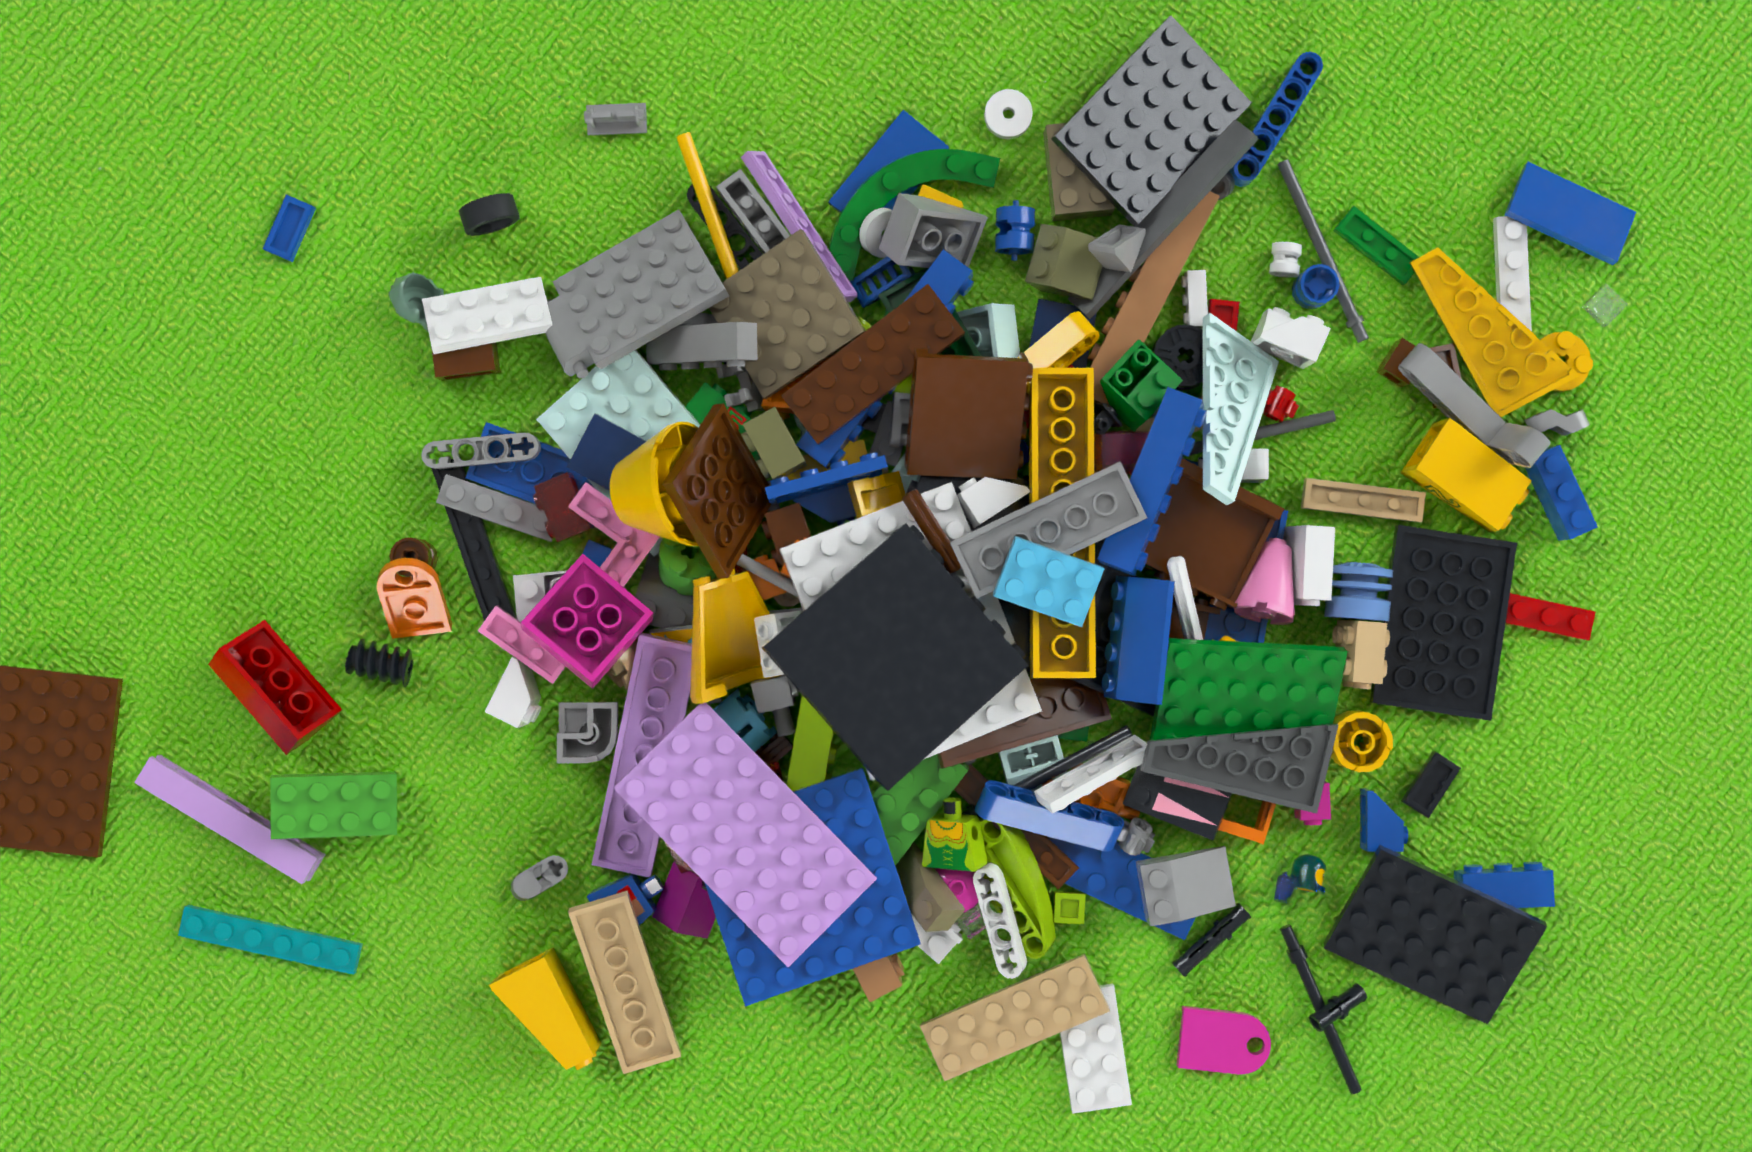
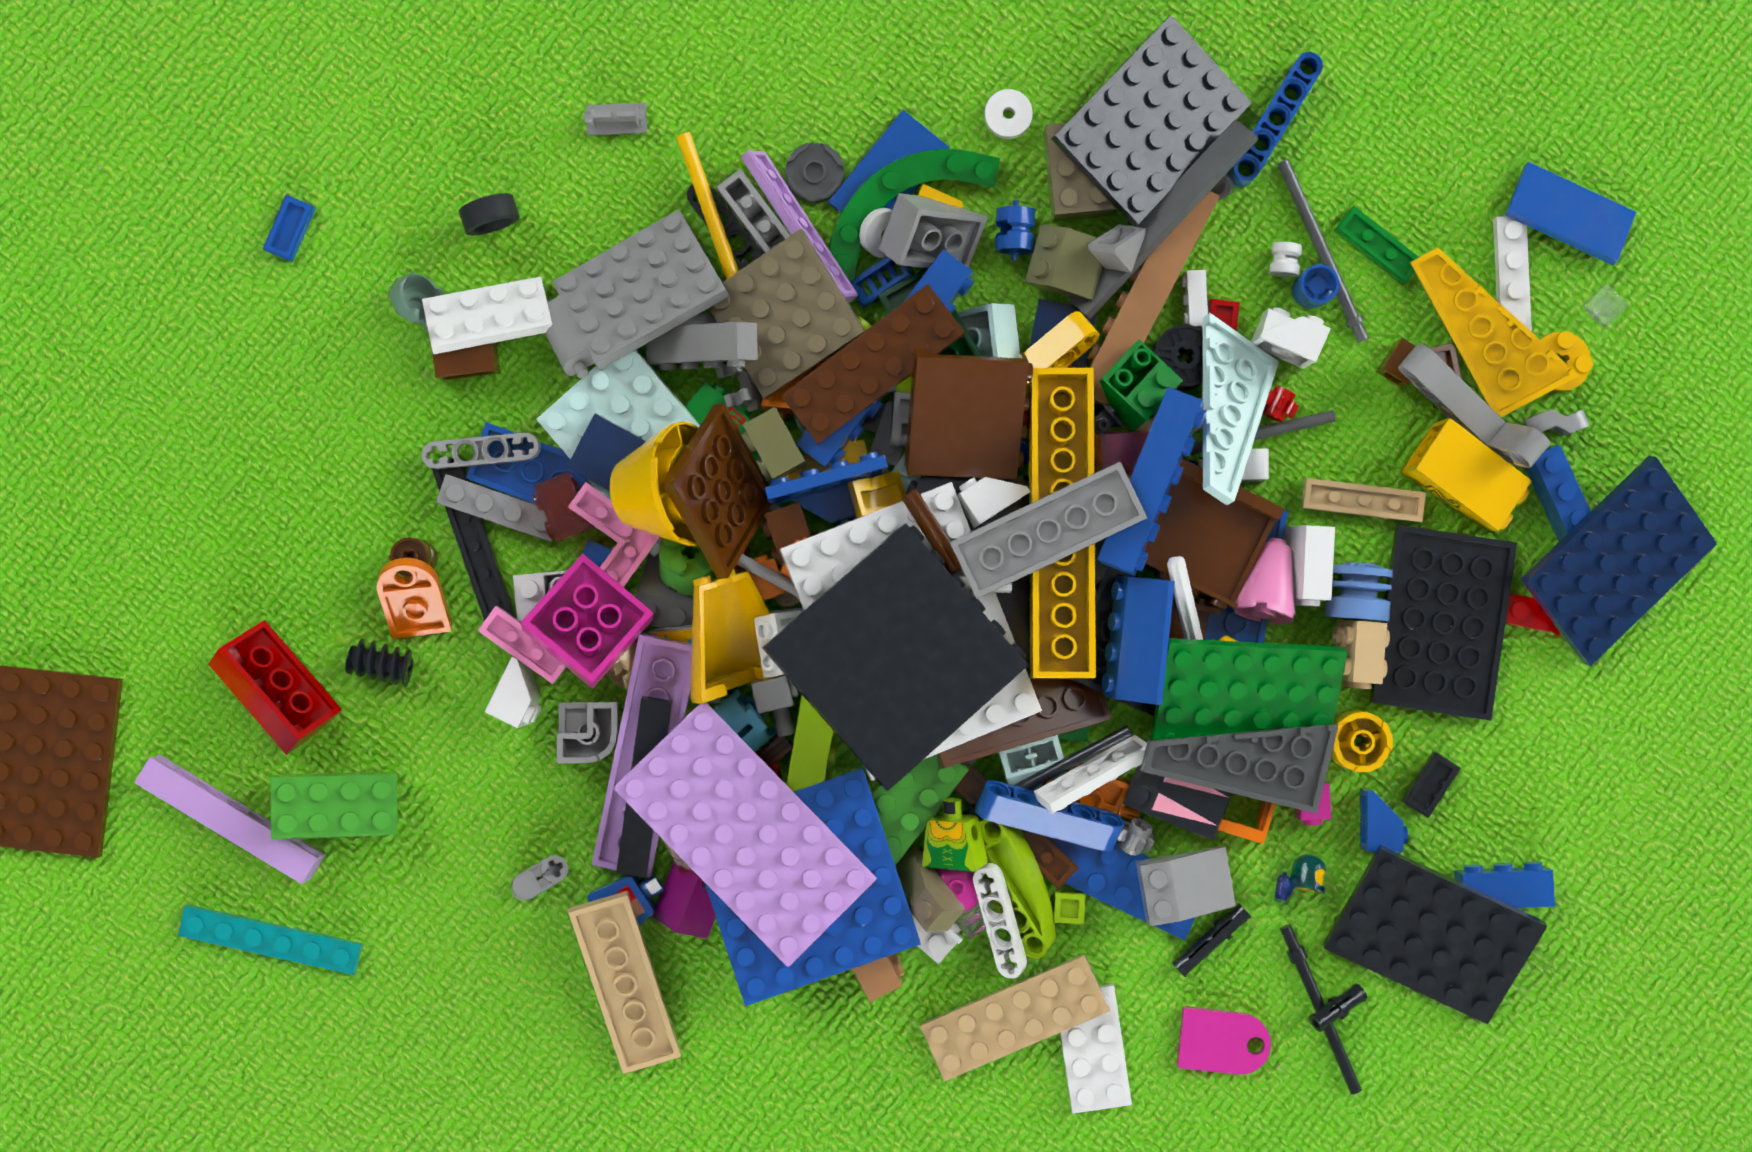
(549, 1008): yellow slope -> none
(636, 833): none -> black tile
(814, 172): none -> dark grey tile
(1048, 581): medium azure plate -> none
(1619, 560): none -> dark blue plate

